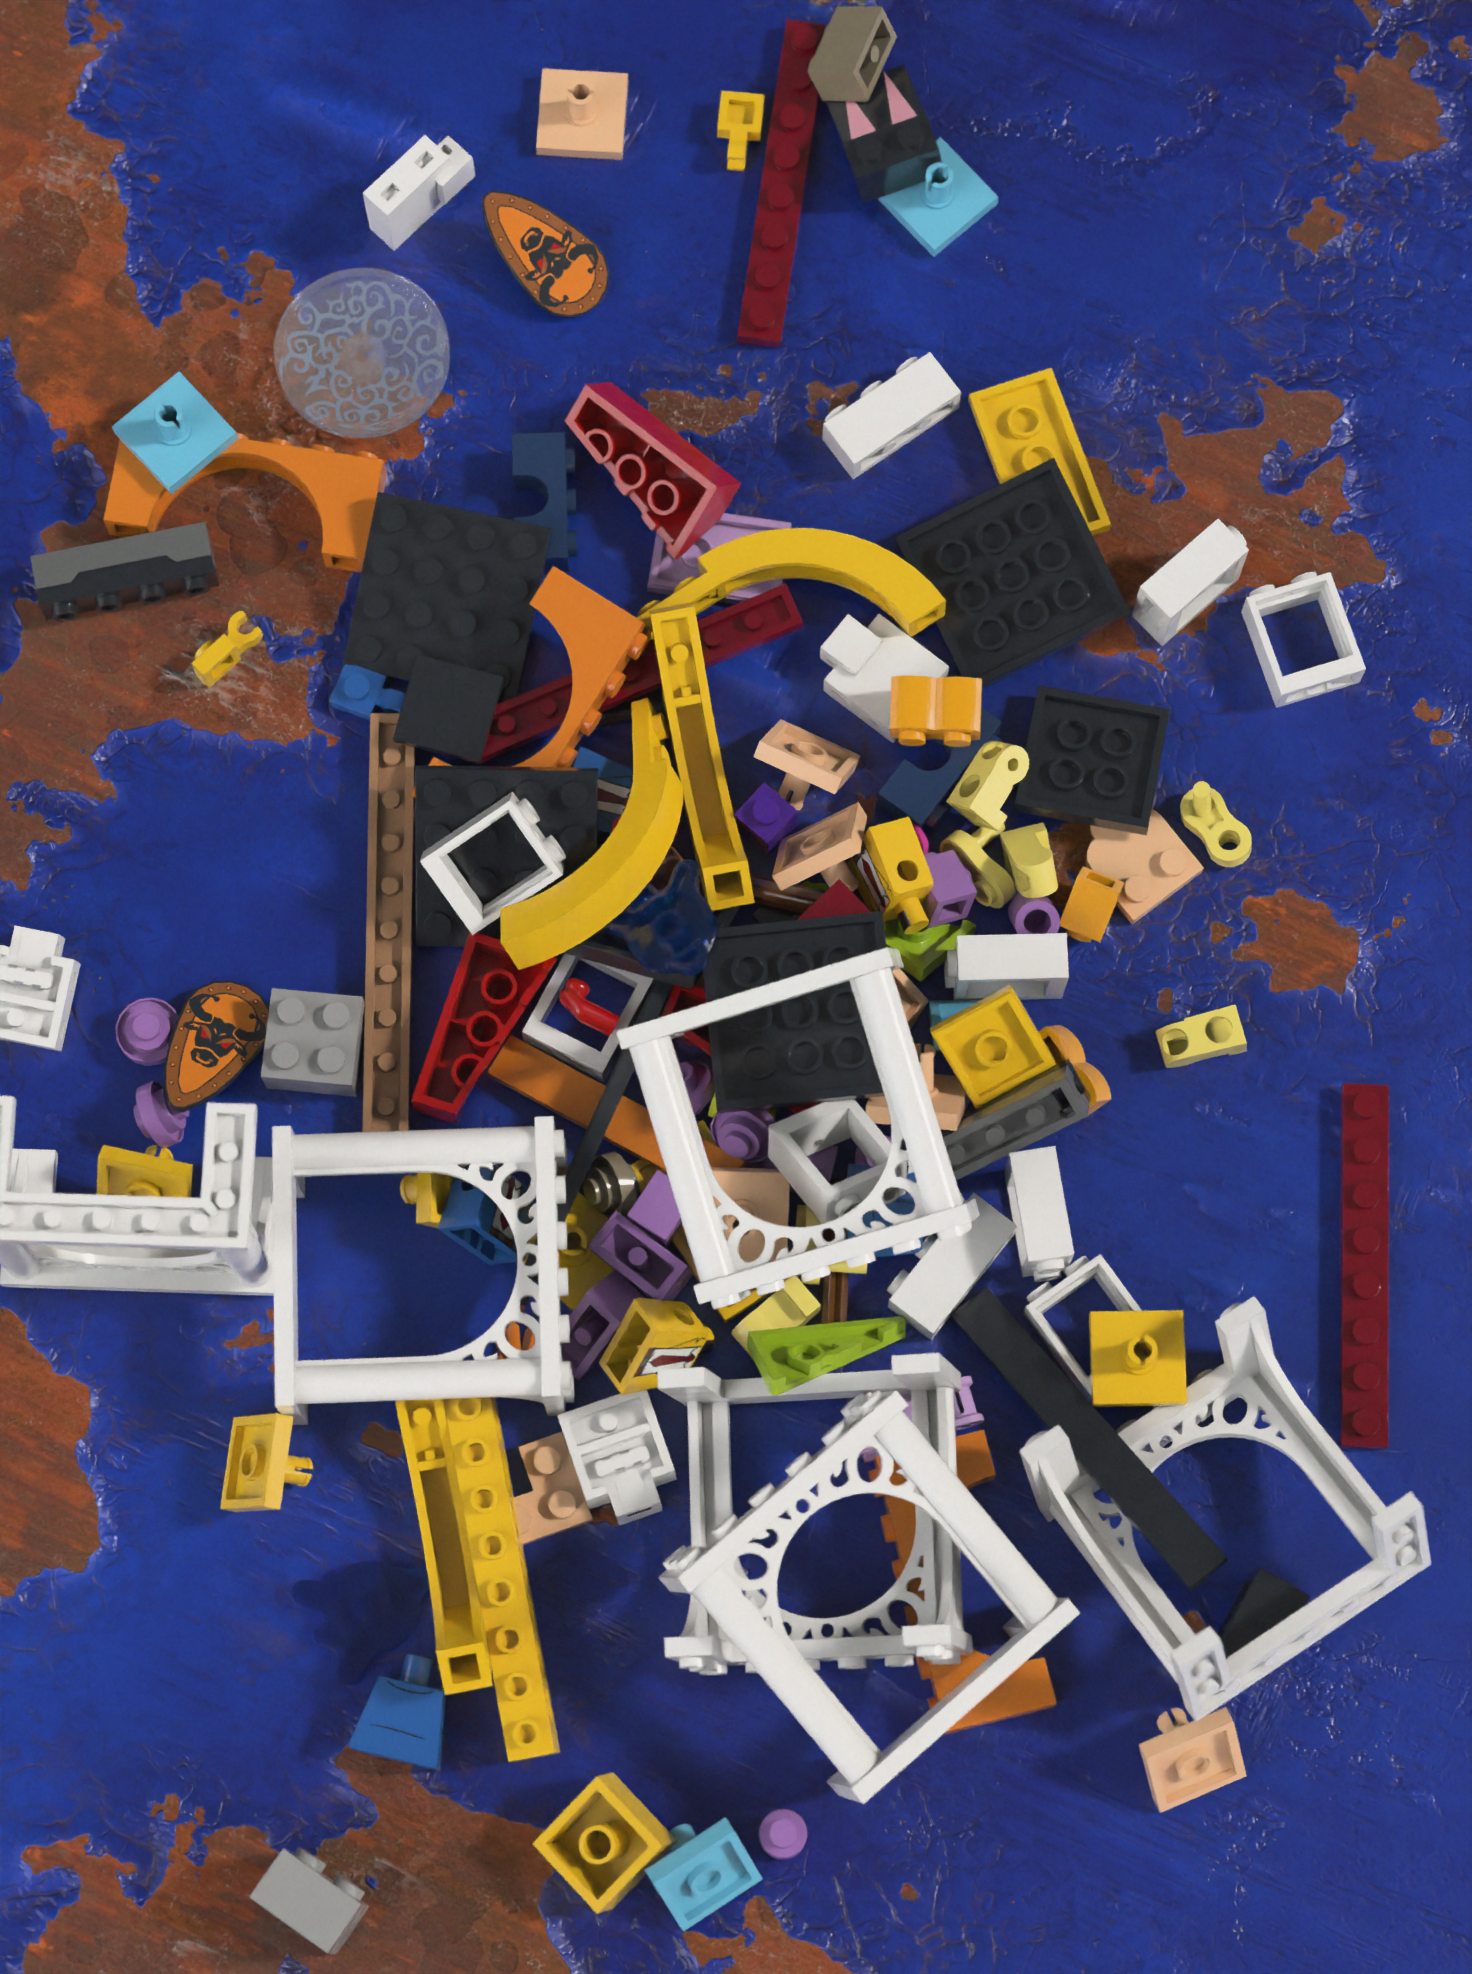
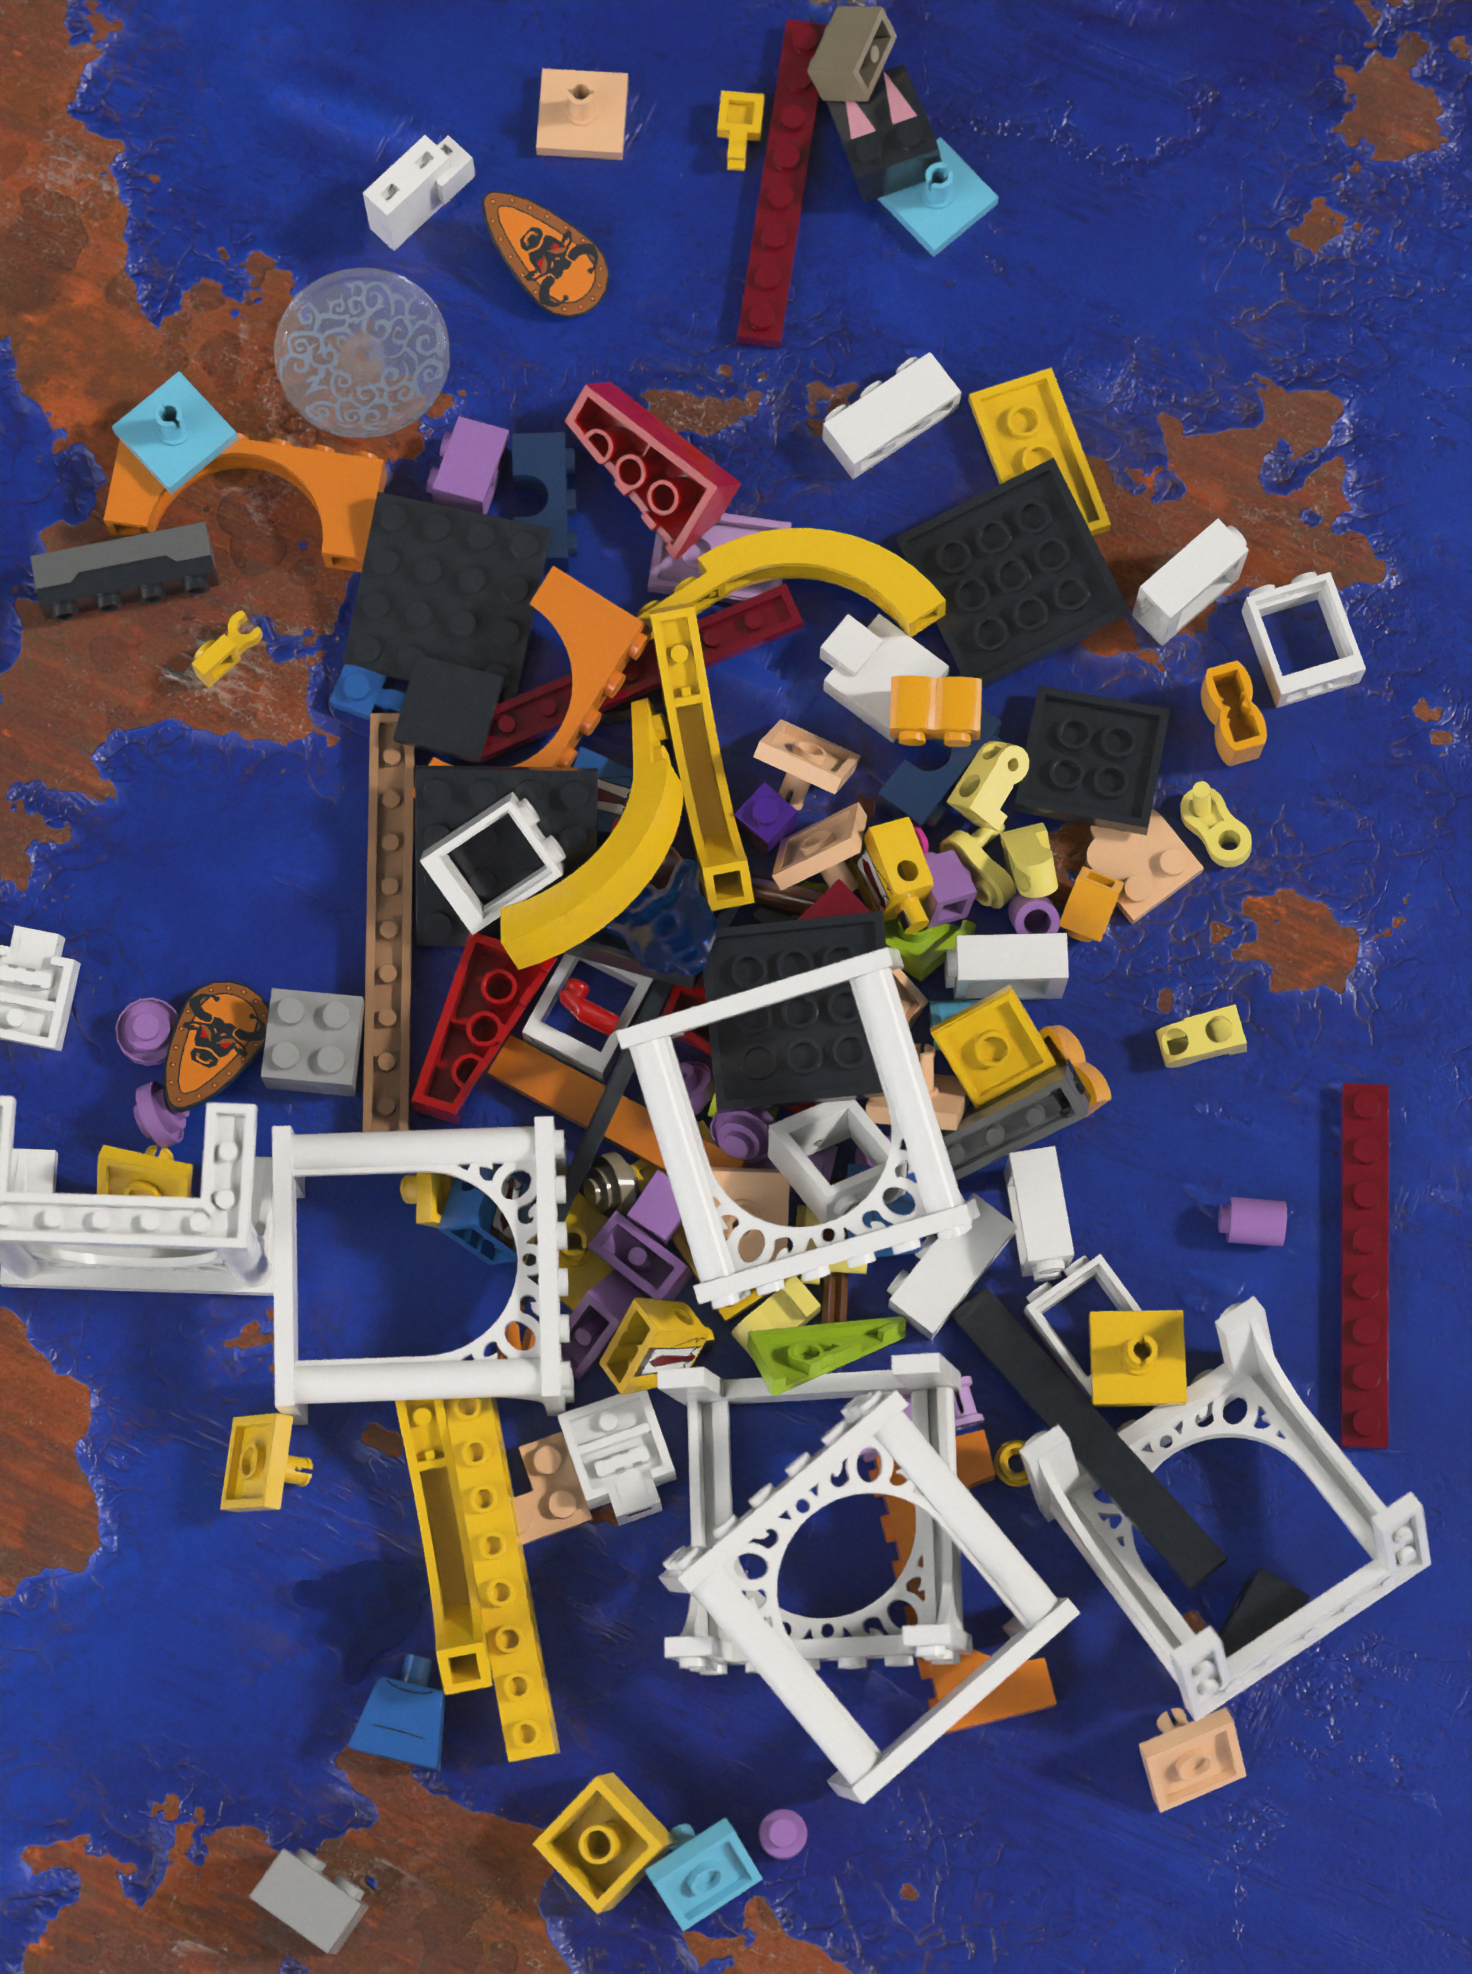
(470, 466): none -> medium lavender brick
(1001, 1467): none -> yellow plate
(1238, 722): none -> light orange brick
(1253, 1221): none -> medium lavender brick

